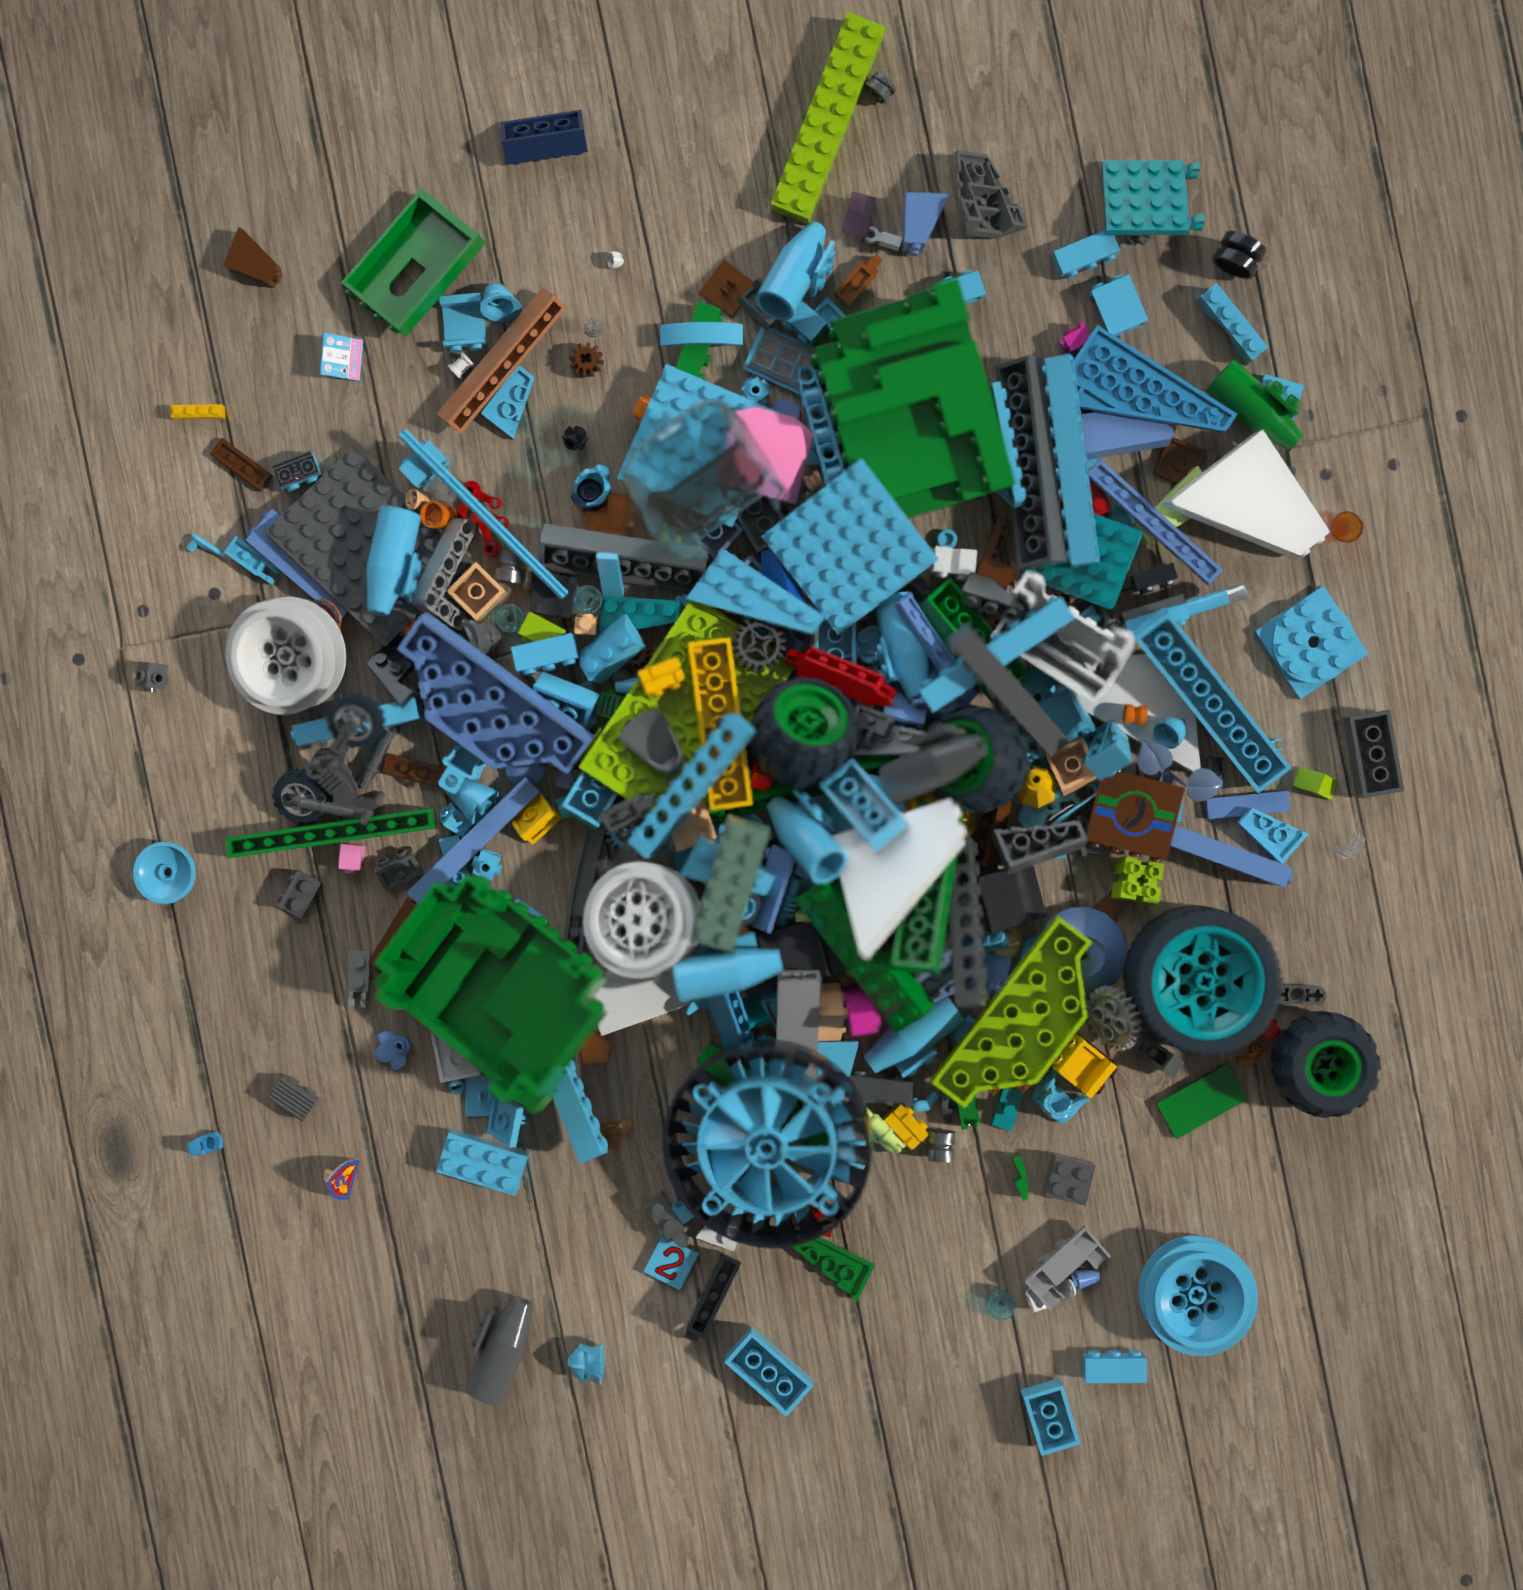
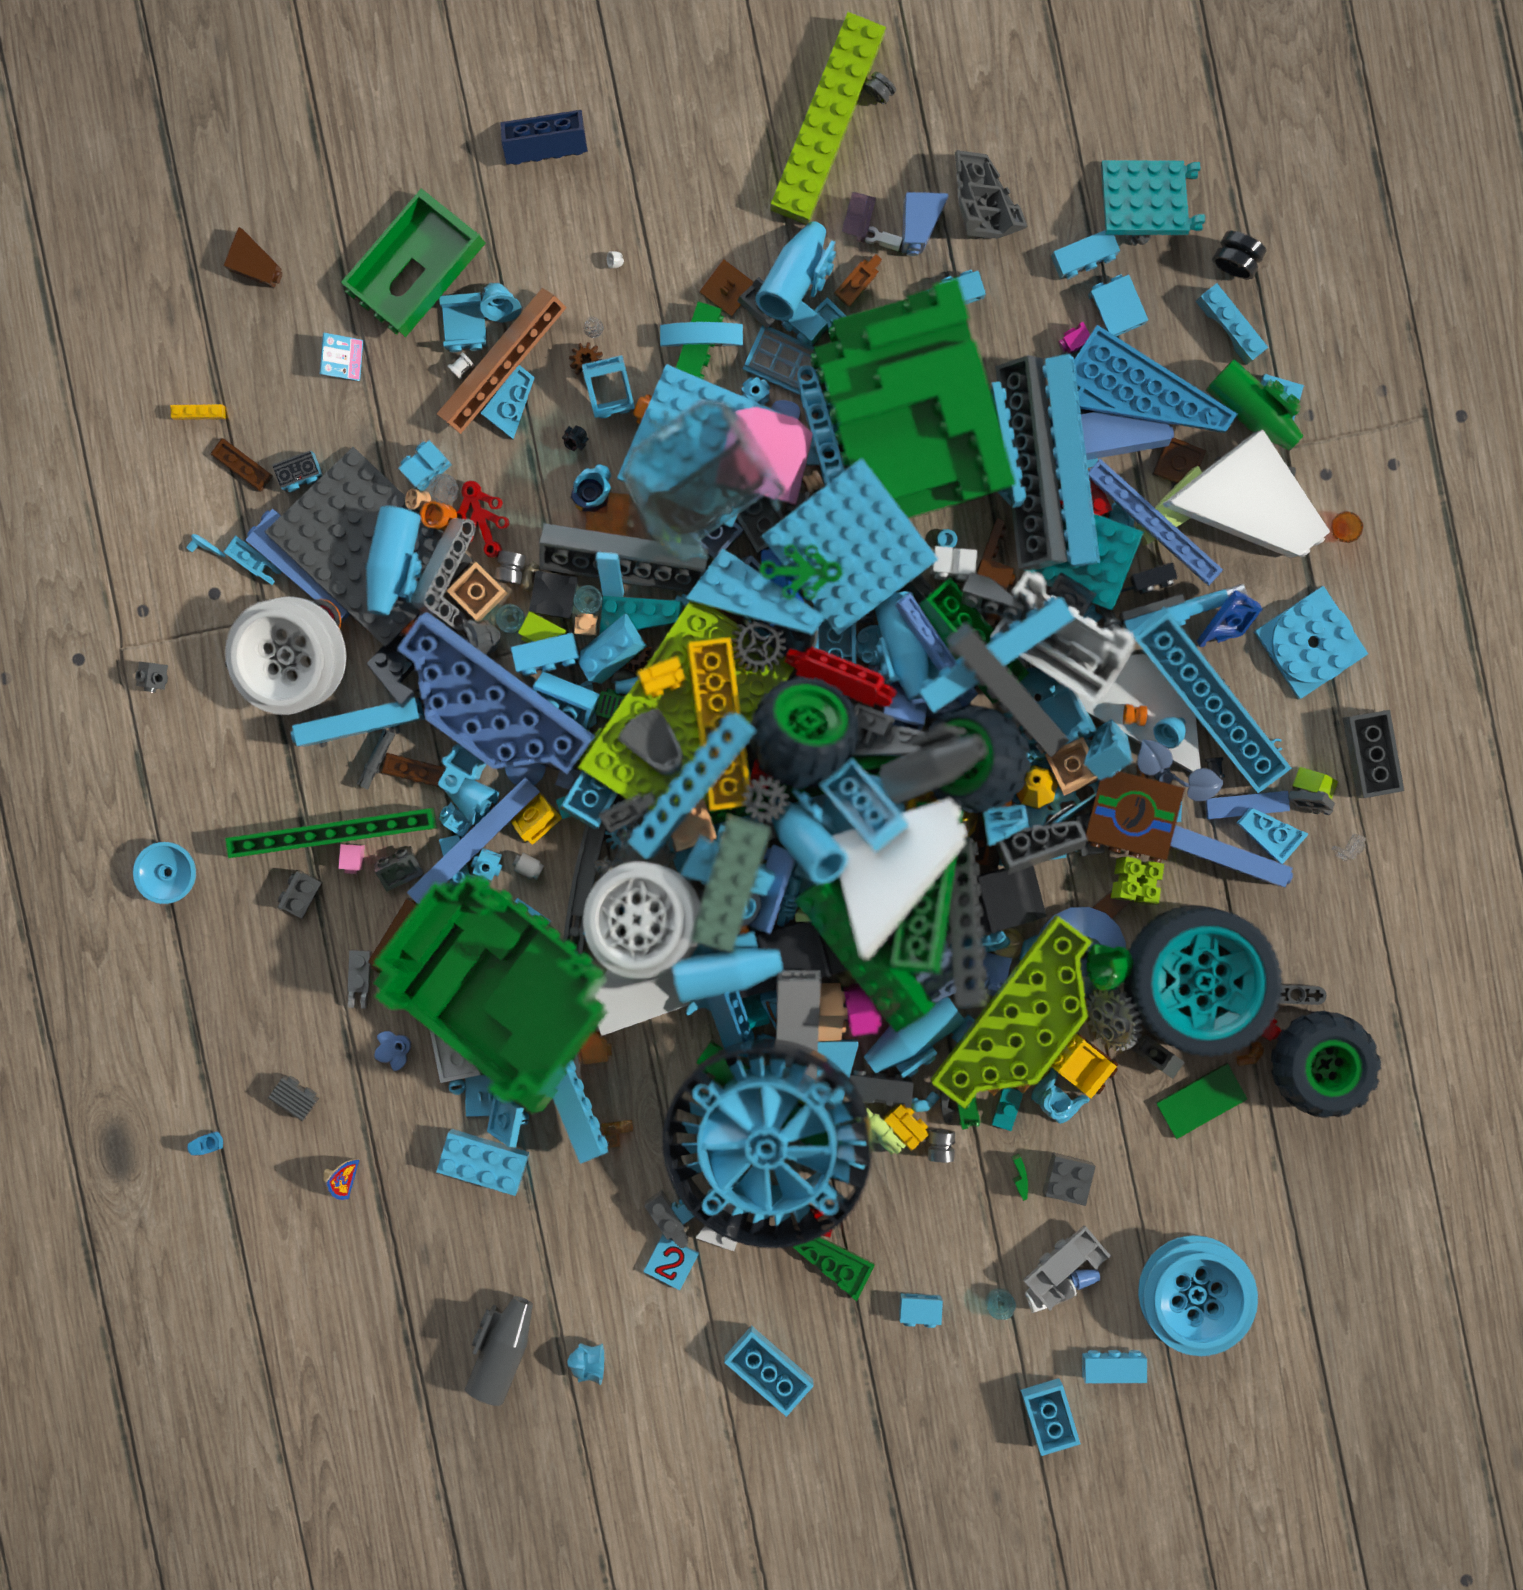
(333, 779): piece -> none
(483, 513): medium azure axle -> none
(527, 866): none -> light grey brick
(605, 367): none -> medium azure window
(711, 1297): black hinge -> none
(770, 808): none -> dark grey gear
(804, 572): none -> green plant
(920, 1310): none -> medium azure brick
(1004, 822): none -> medium azure wing
(1073, 593): none -> black plate
(1108, 966): none -> green hair
(1231, 619): none -> blue wing
(1315, 802): none -> dark grey hinge

